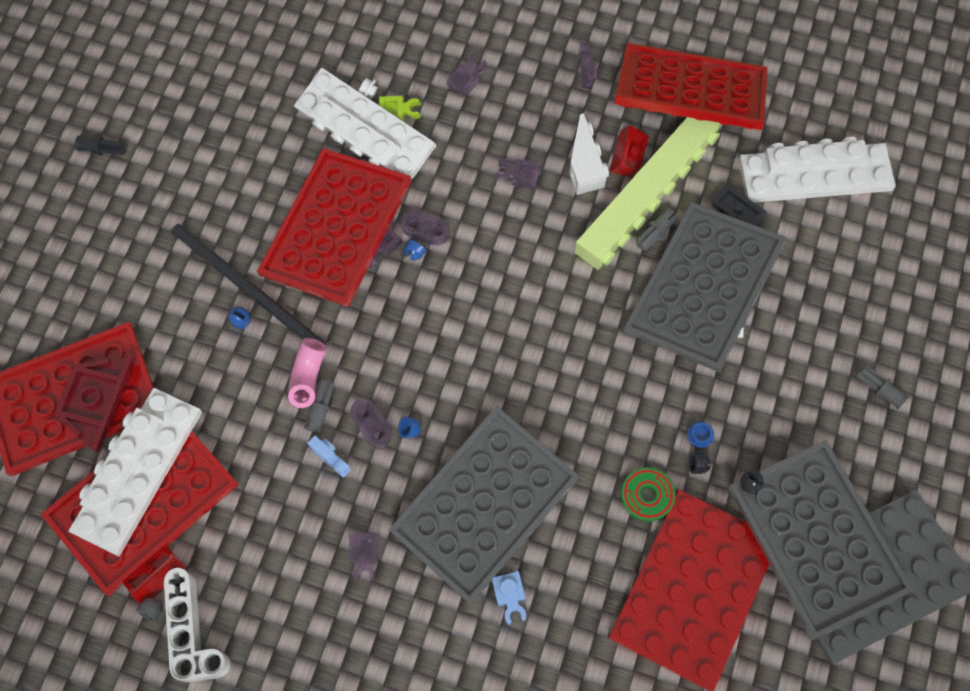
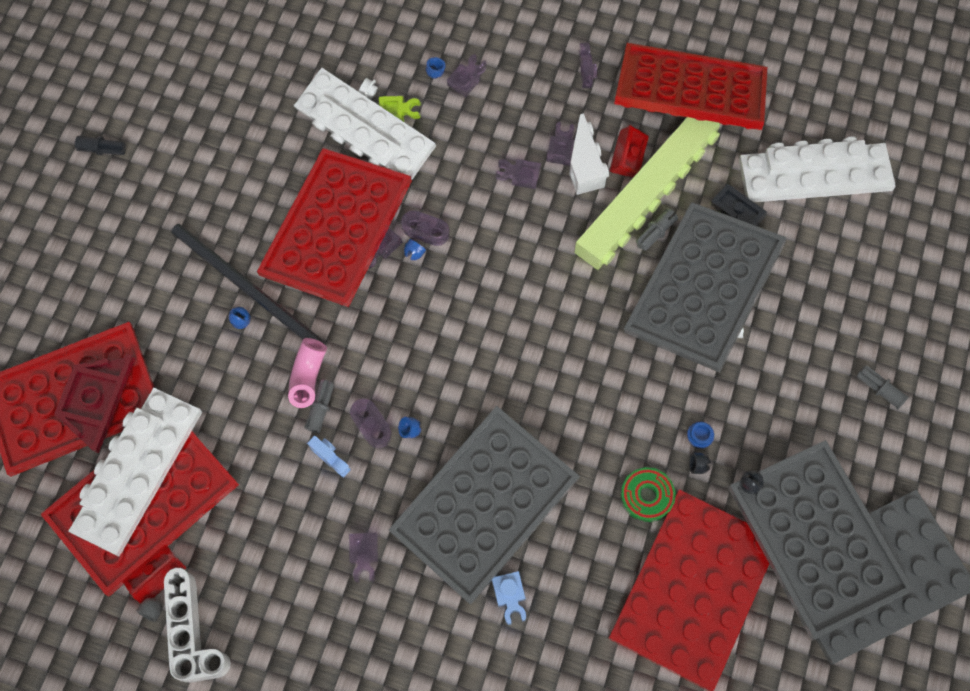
(438, 67): none -> blue hinge
(561, 146): none -> clear purple plate

